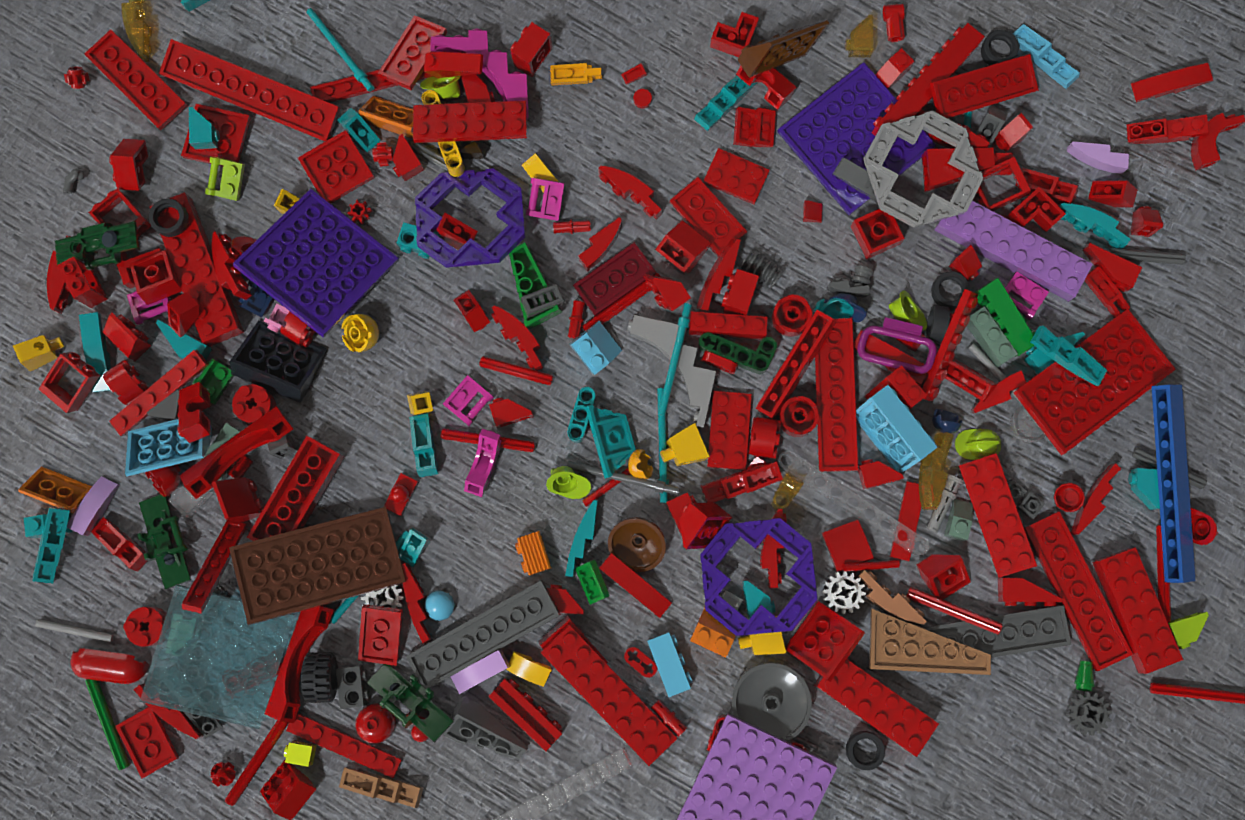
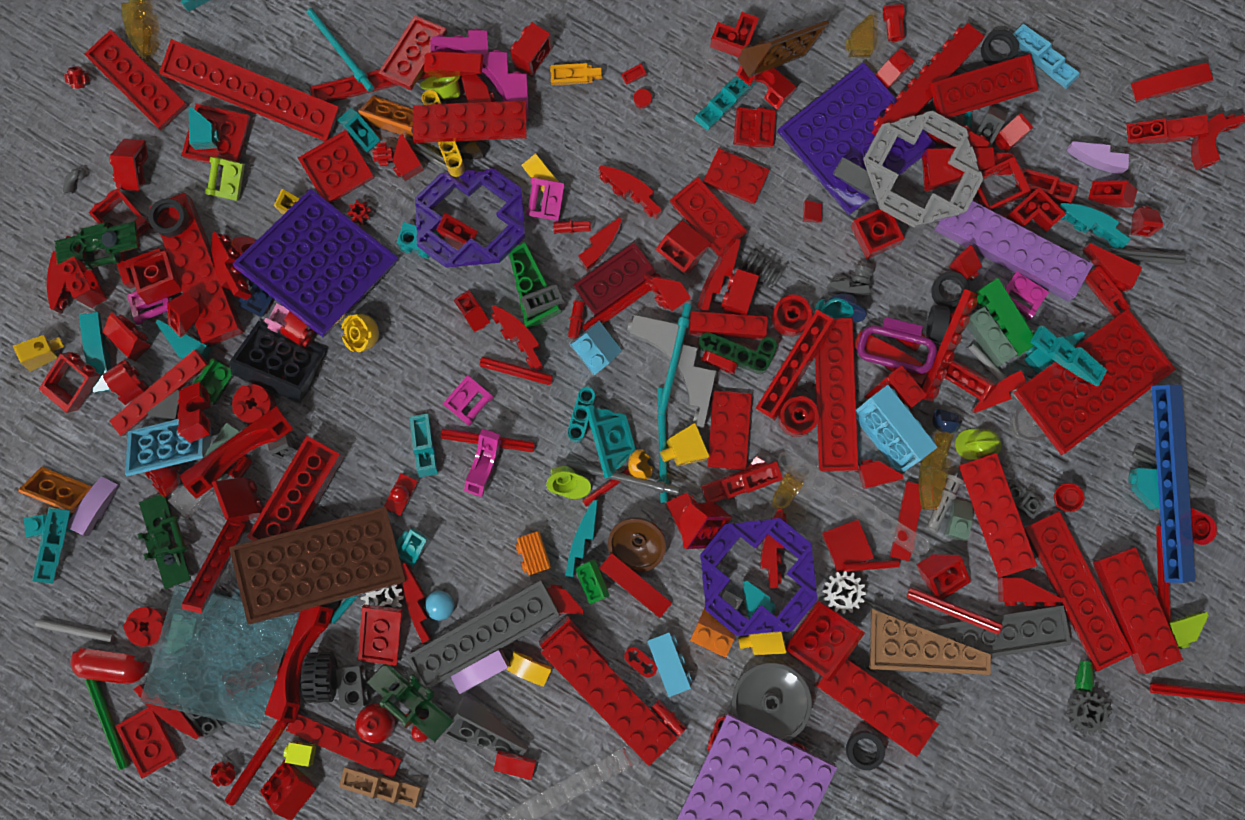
(119, 544): red slope -> none
(420, 402): yellow brick -> none
(508, 412): red slope -> none
(514, 765): none -> red tile
(526, 714): red brick -> none
(764, 437): red brick -> none
(897, 605): nougat slope -> none
(906, 310): lime piece -> none
(1092, 506): red slope -> none

